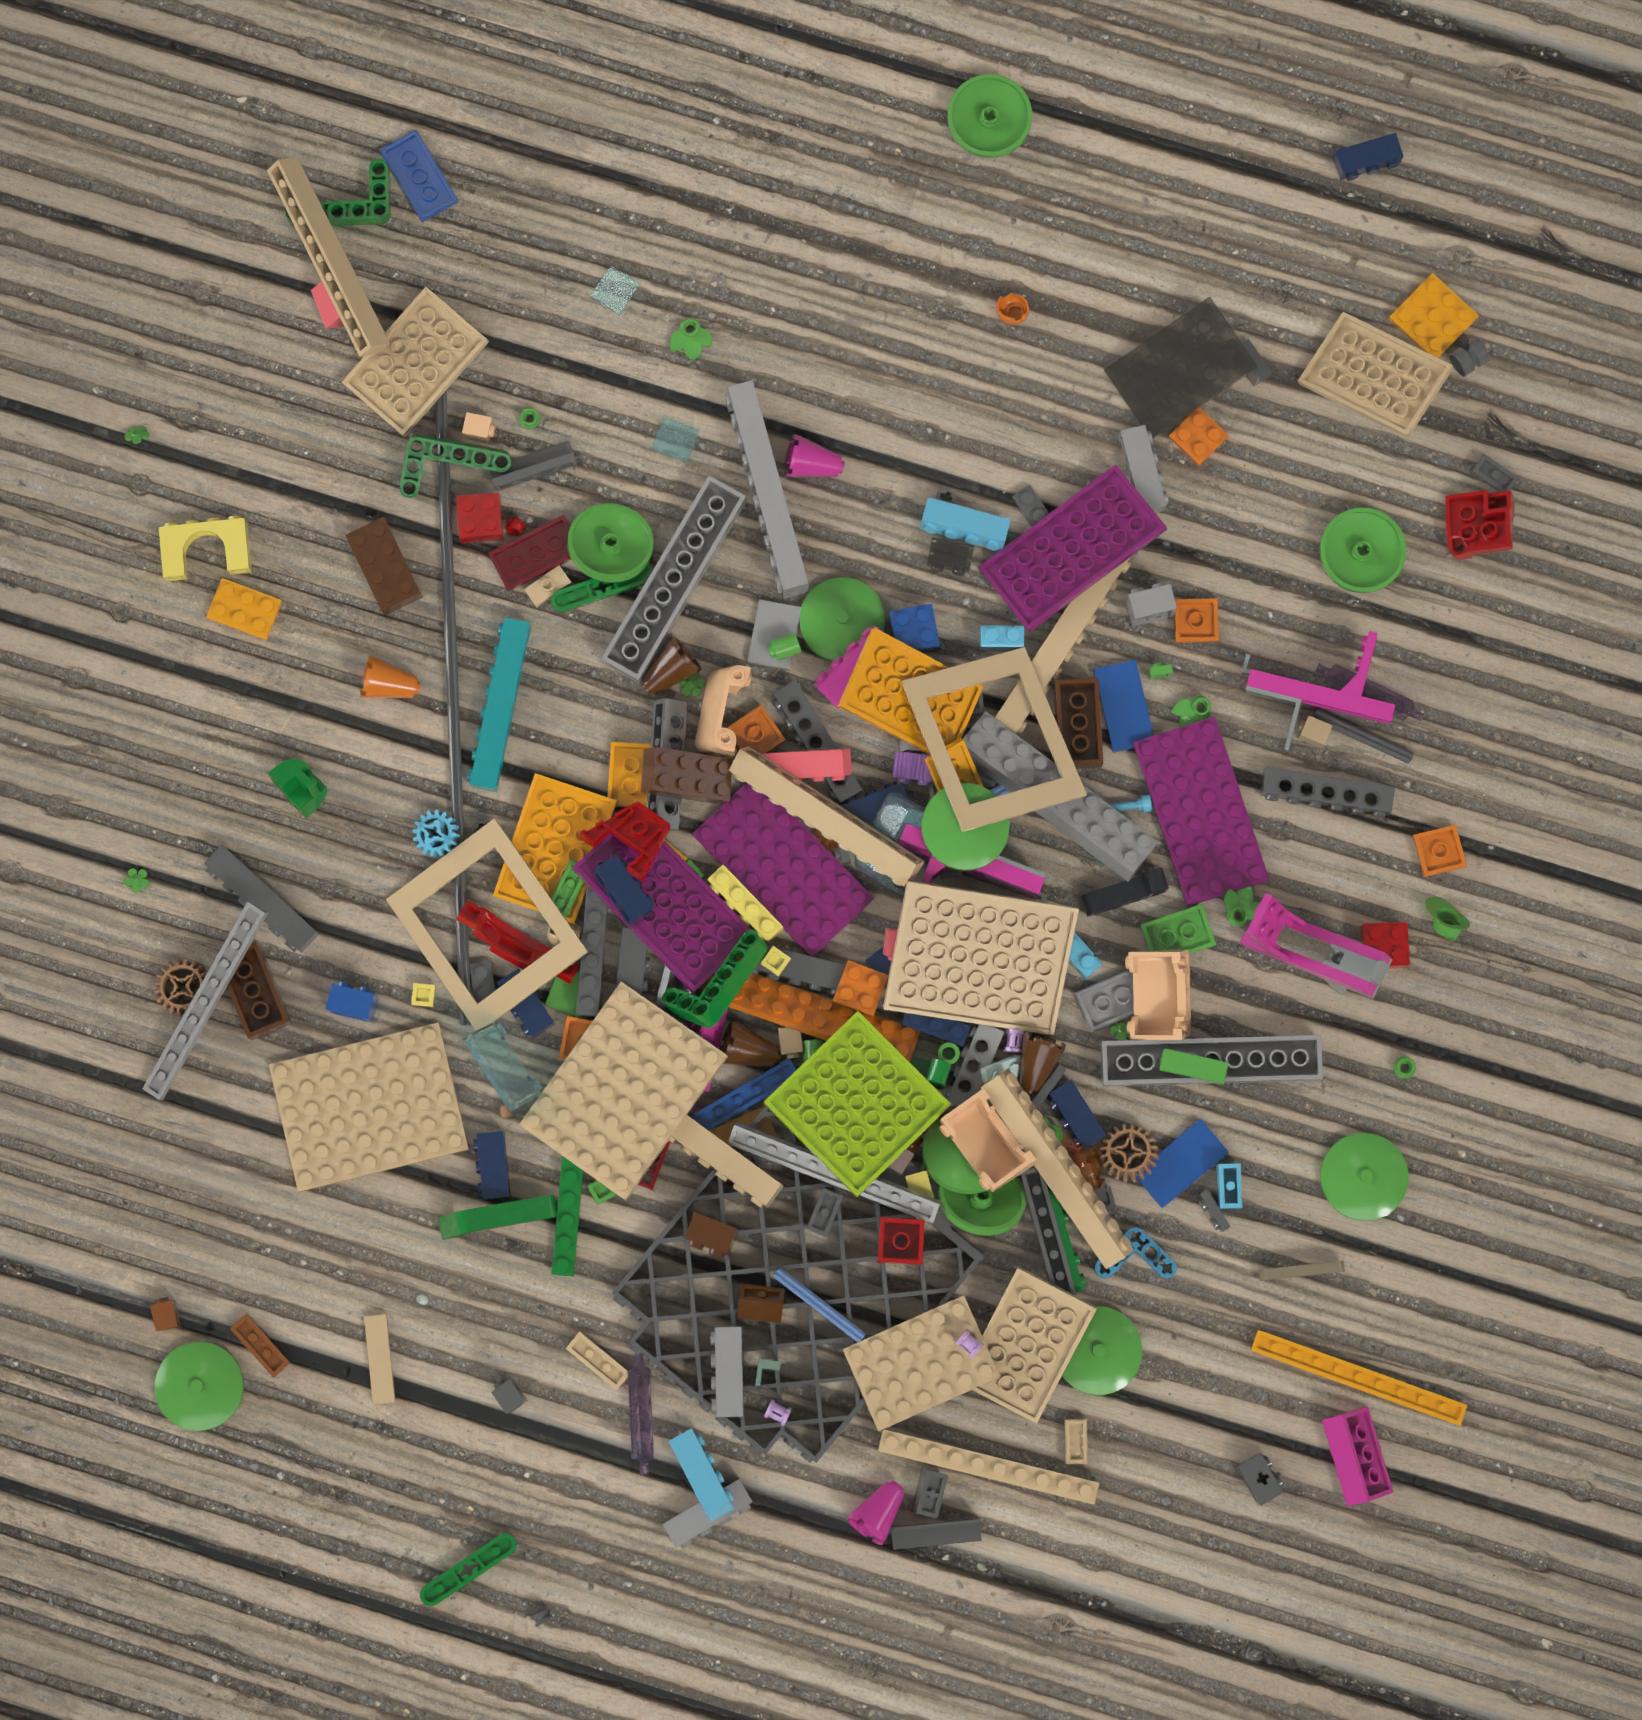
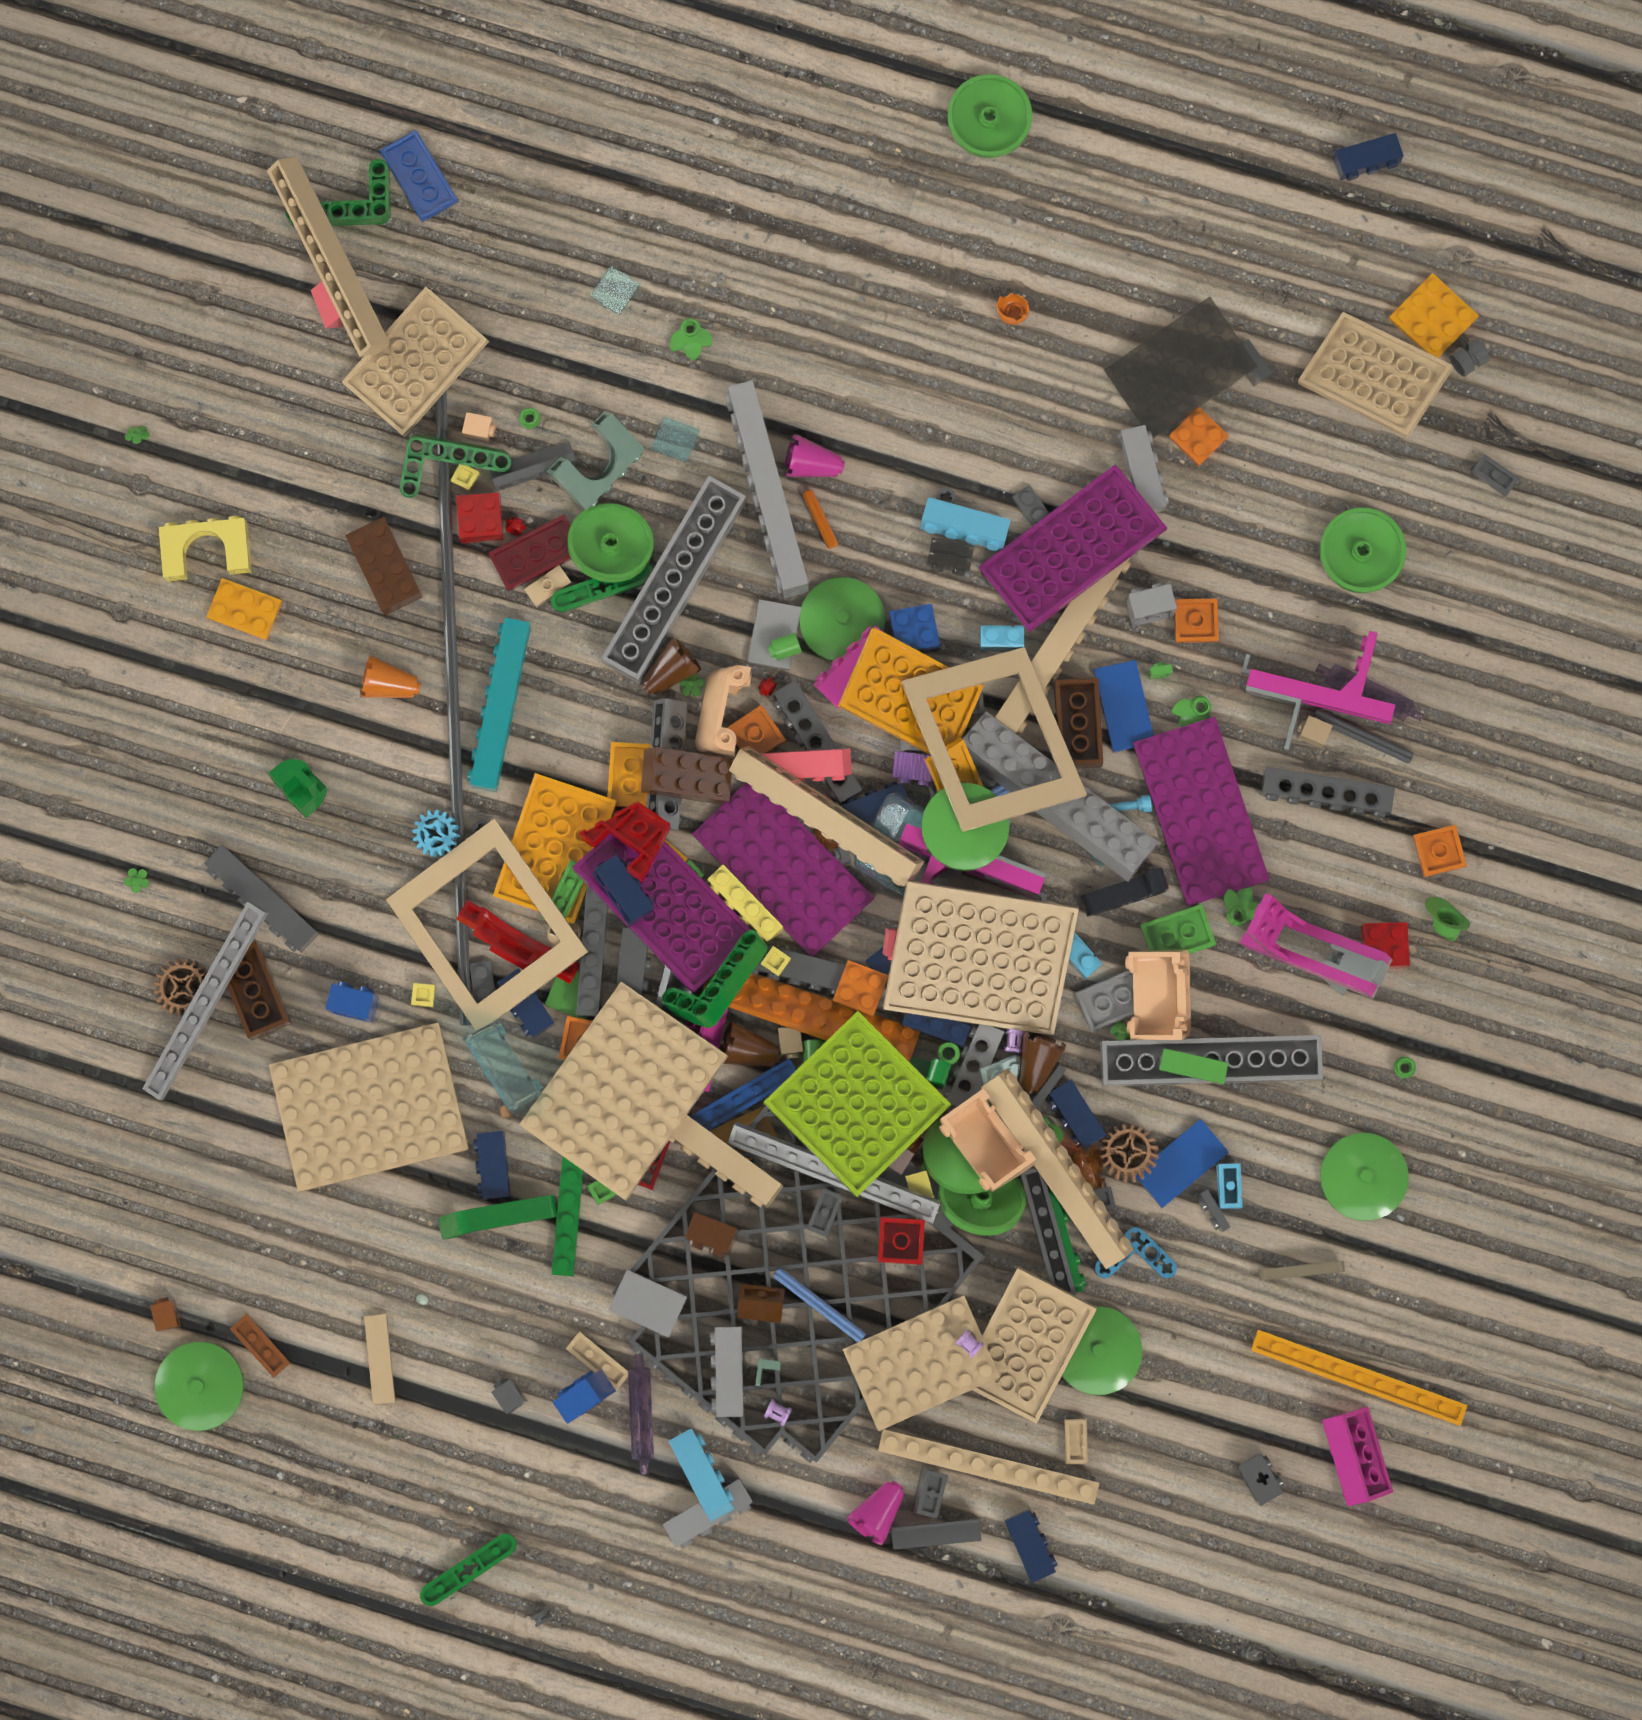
(465, 477): none -> light yellow plate
(583, 1395): none -> blue brick
(623, 451): none -> sand green arch
(647, 1303): none -> light grey tile
(767, 687): none -> red plate
(820, 519): none -> orange axle
(1031, 1545): none -> dark blue brick
(1479, 522): red slope -> none

